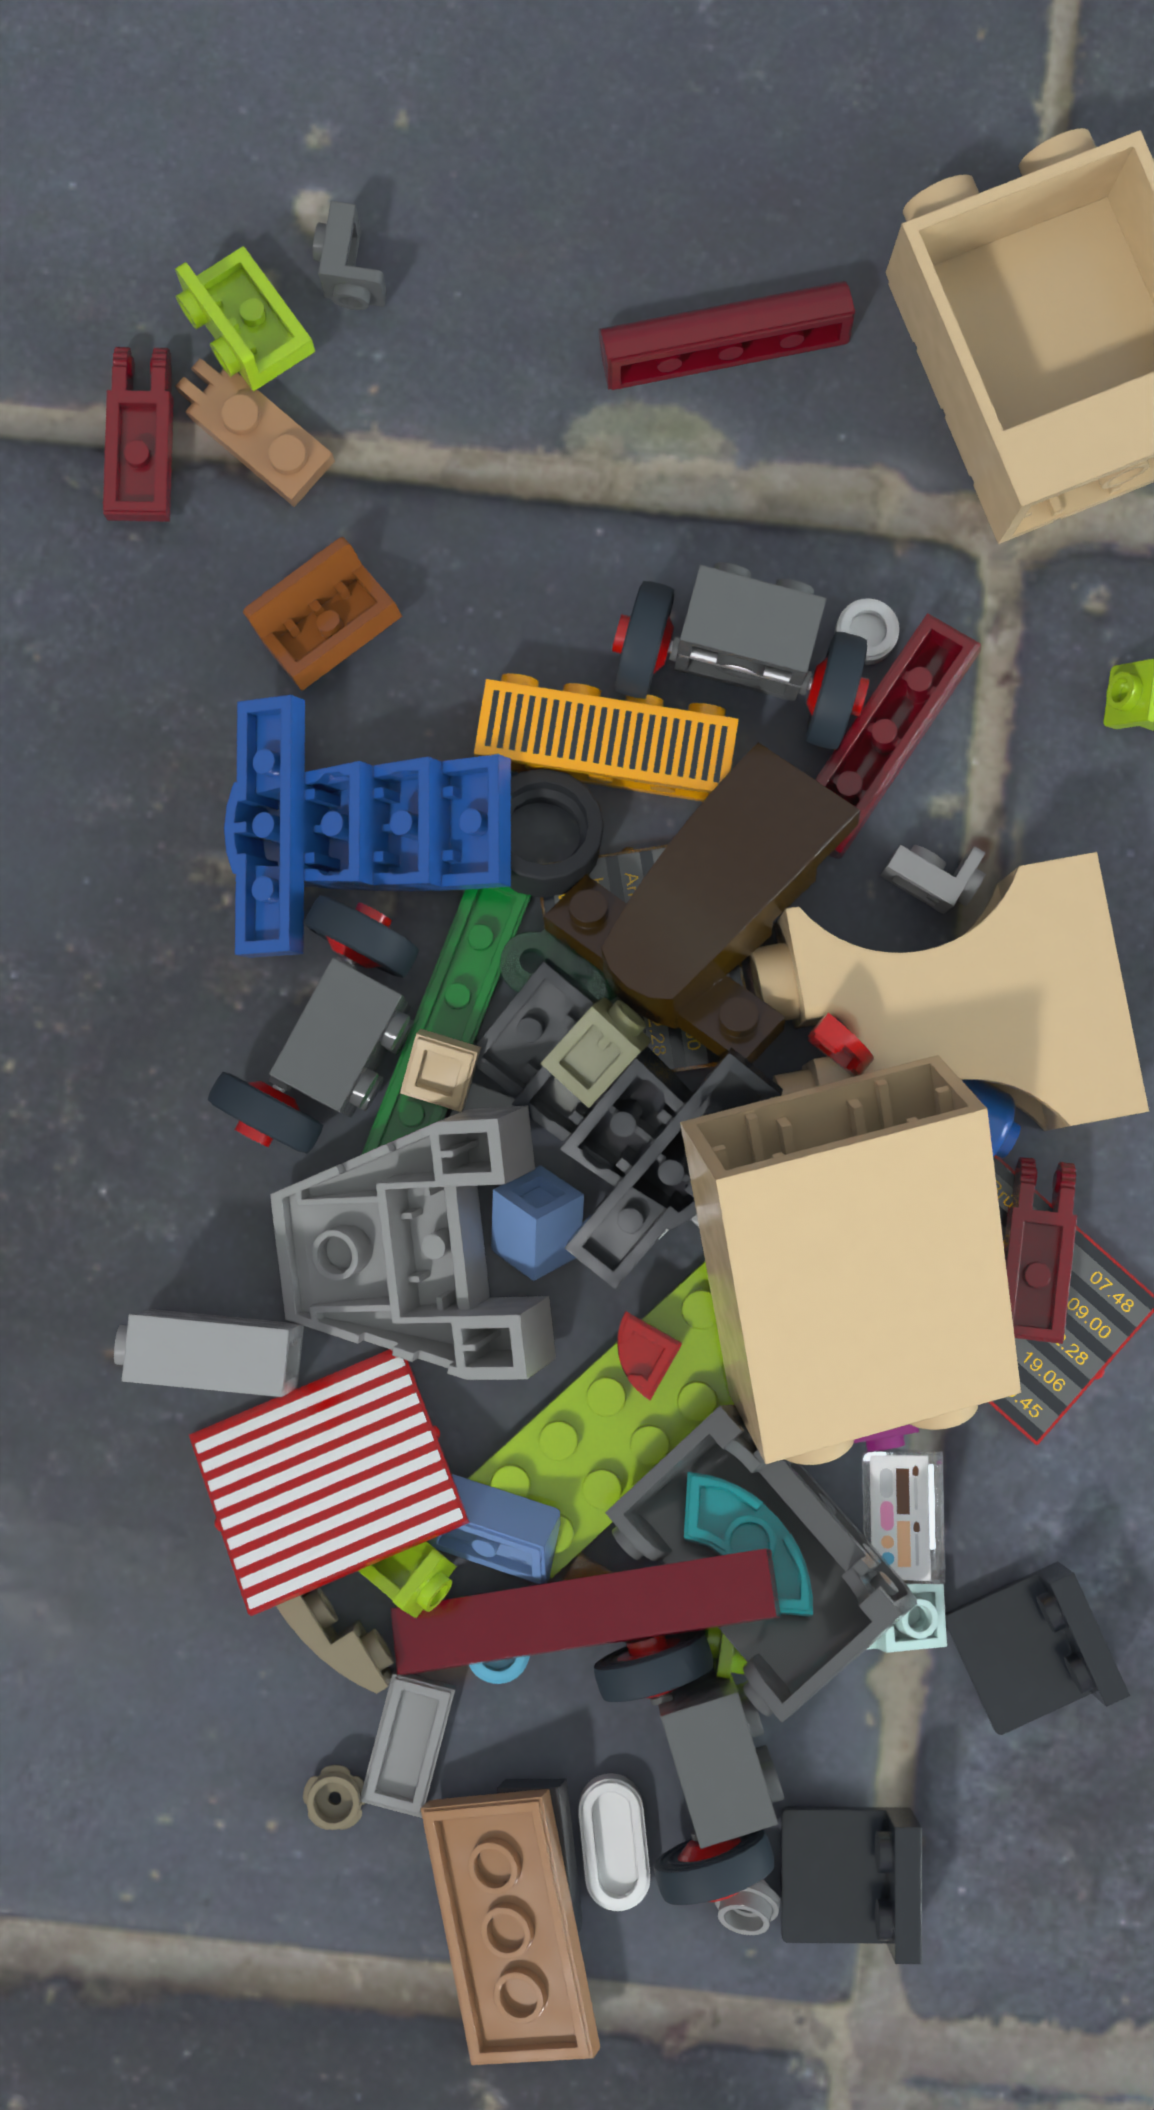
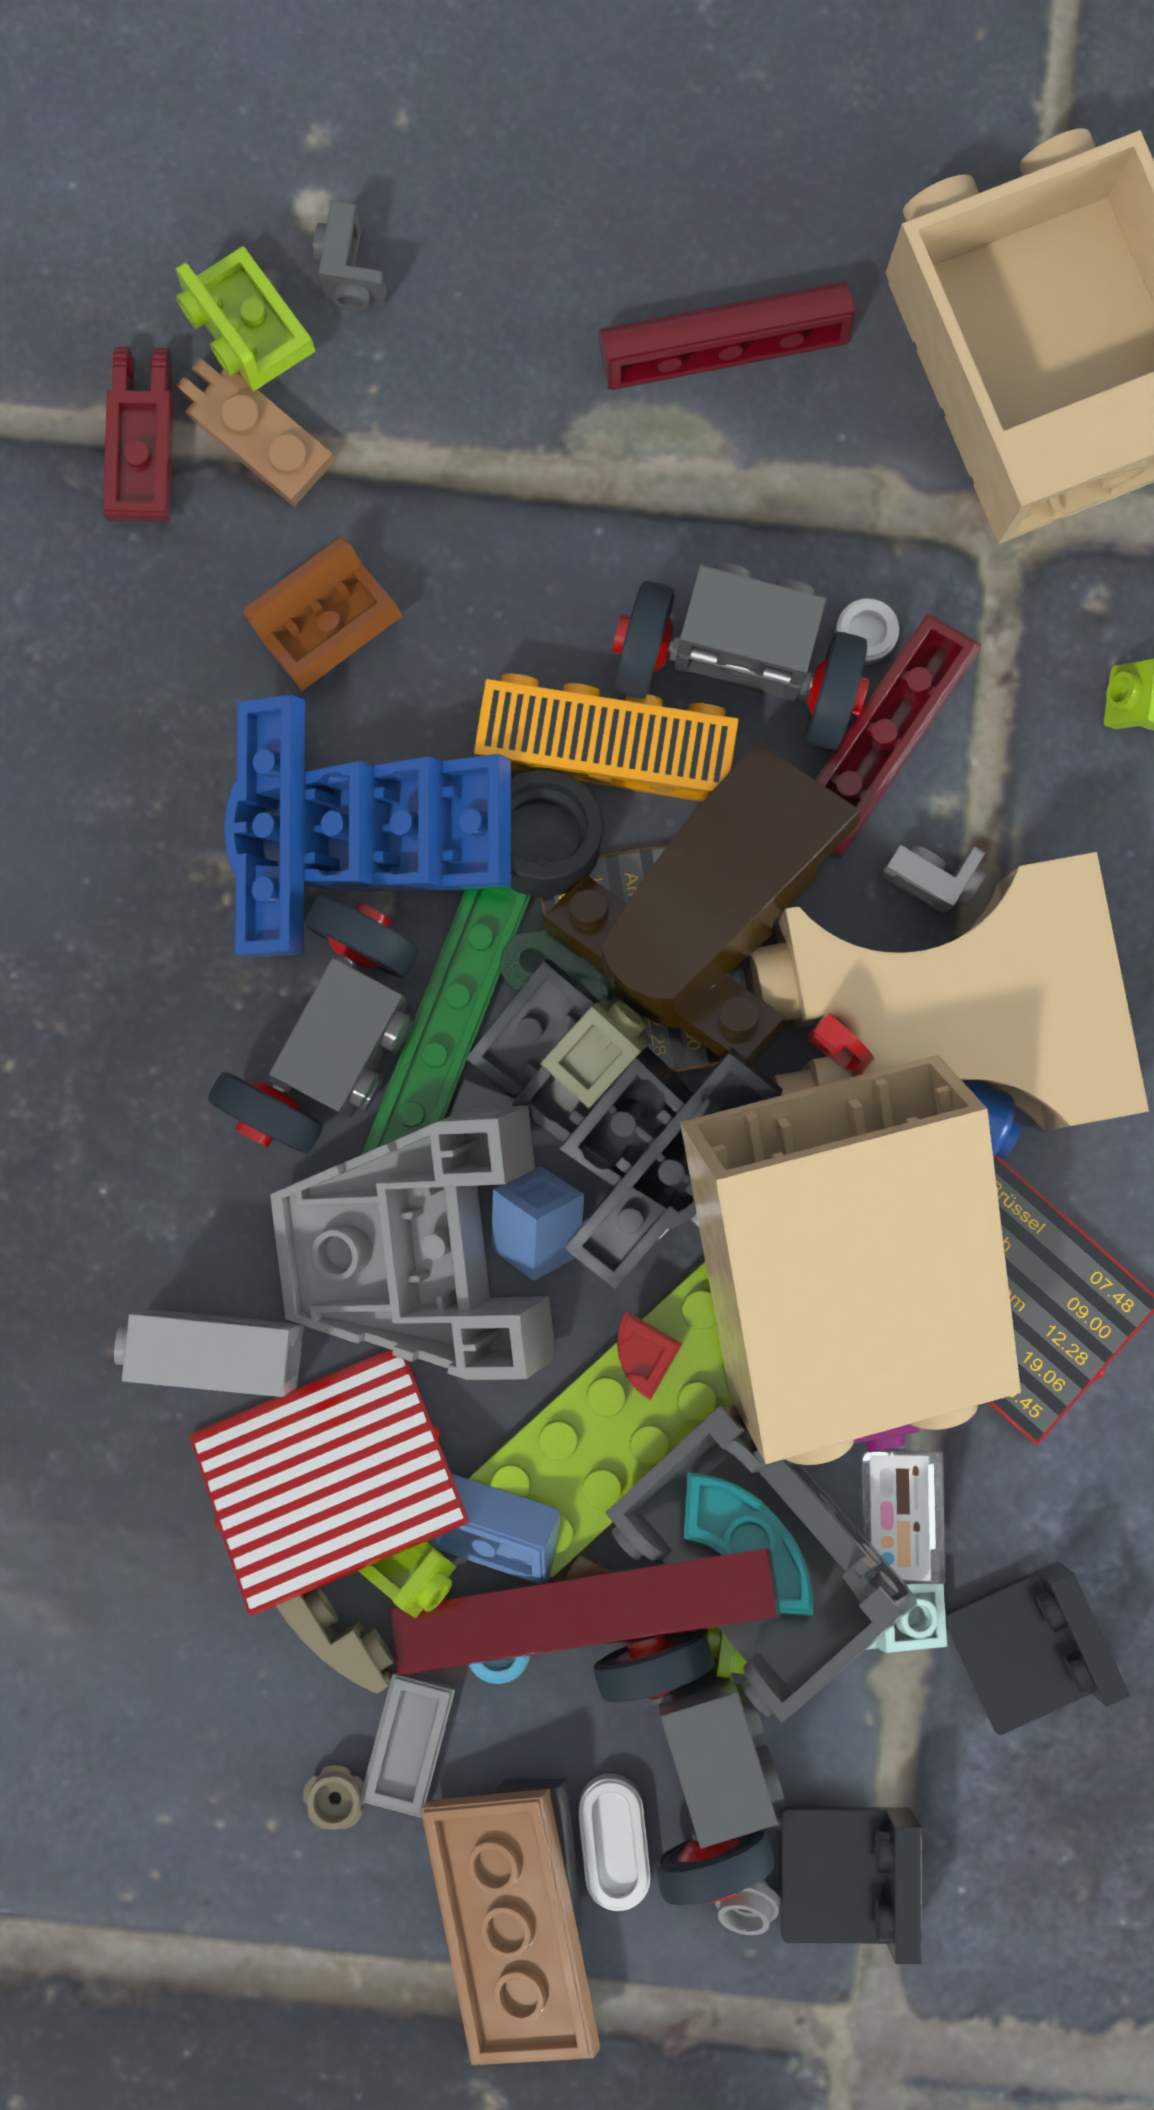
(440, 1070): tan tile -> none
(1040, 1253): dark red hinge -> none

